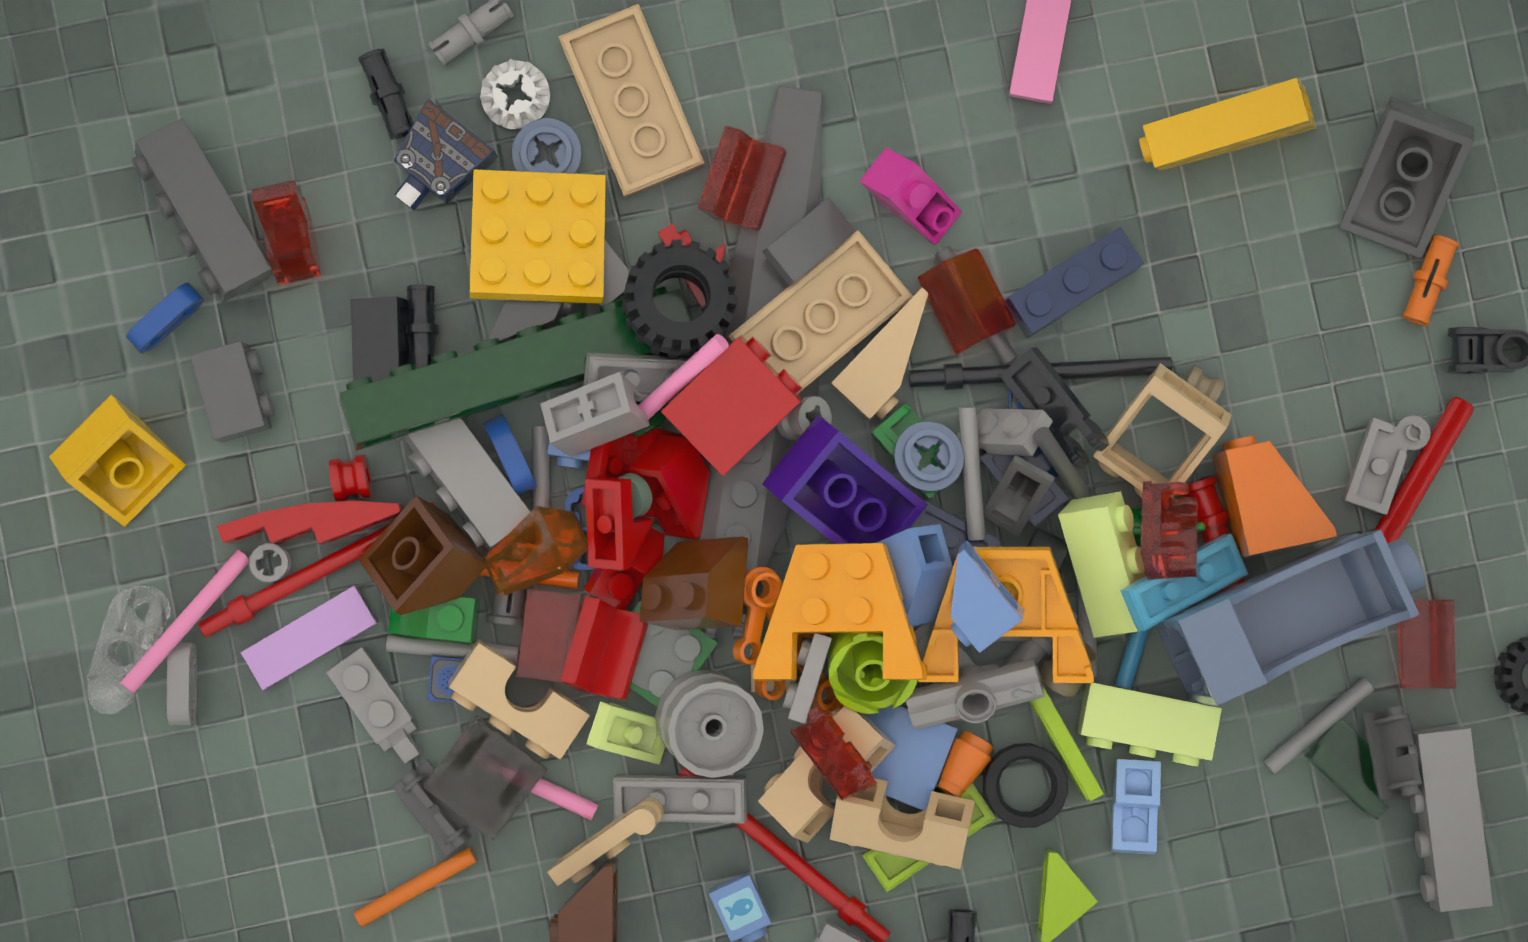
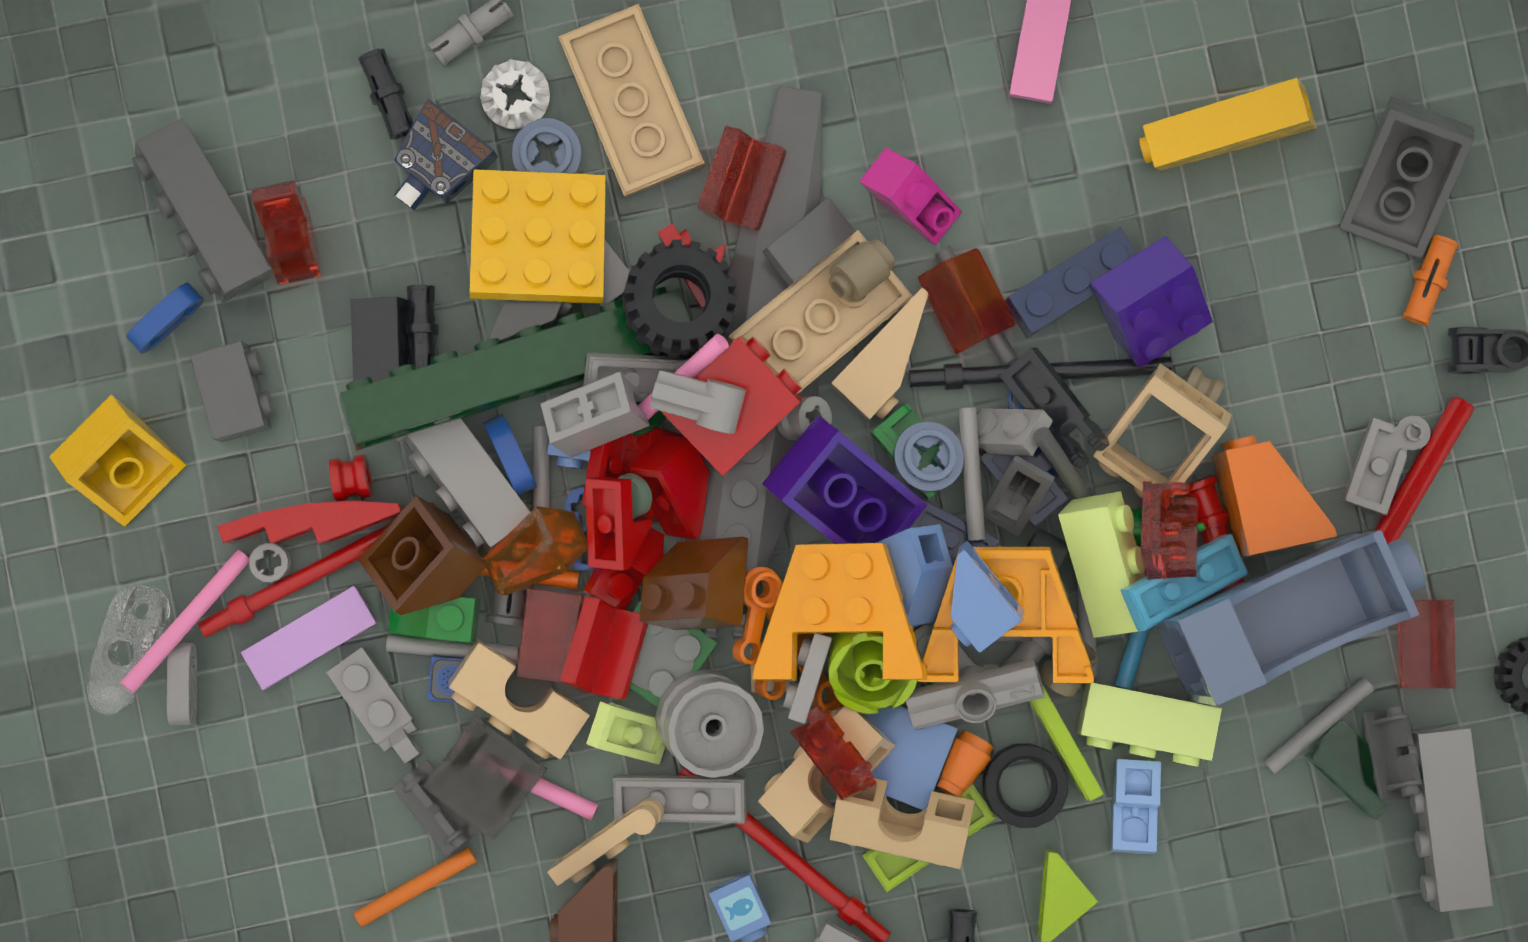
(710, 403): none -> light grey piece
(861, 270): none -> dark tan brick
(1152, 301): none -> dark purple brick

